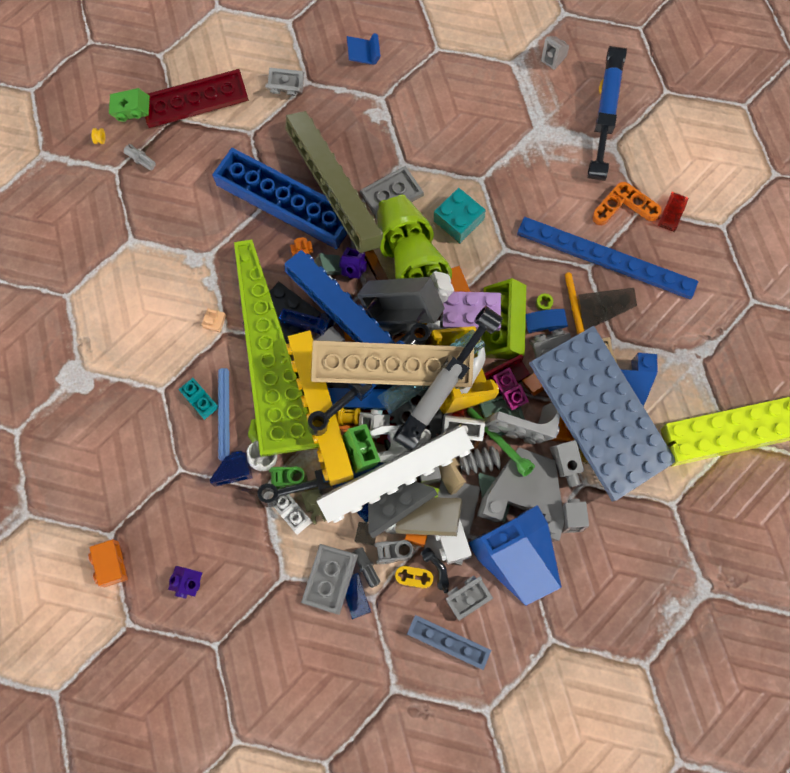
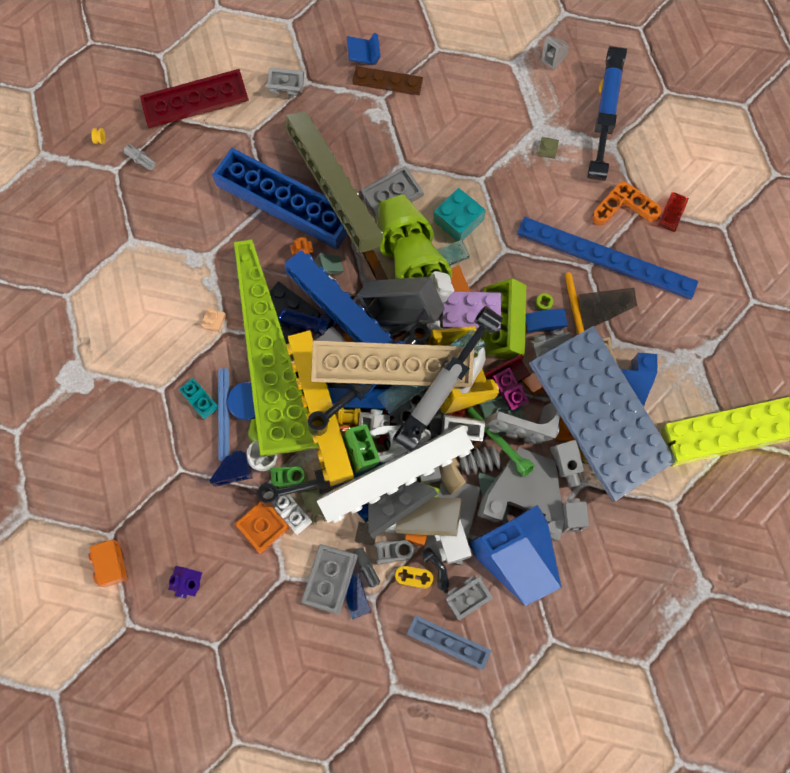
(129, 104): bright green brick -> none
(241, 401): none -> blue tile
(262, 526): none -> orange tile
(352, 263): dark purple brick -> none
(387, 80): none -> reddish brown plate
(454, 252): none -> clear light blue plate
(548, 147): none -> olive plate

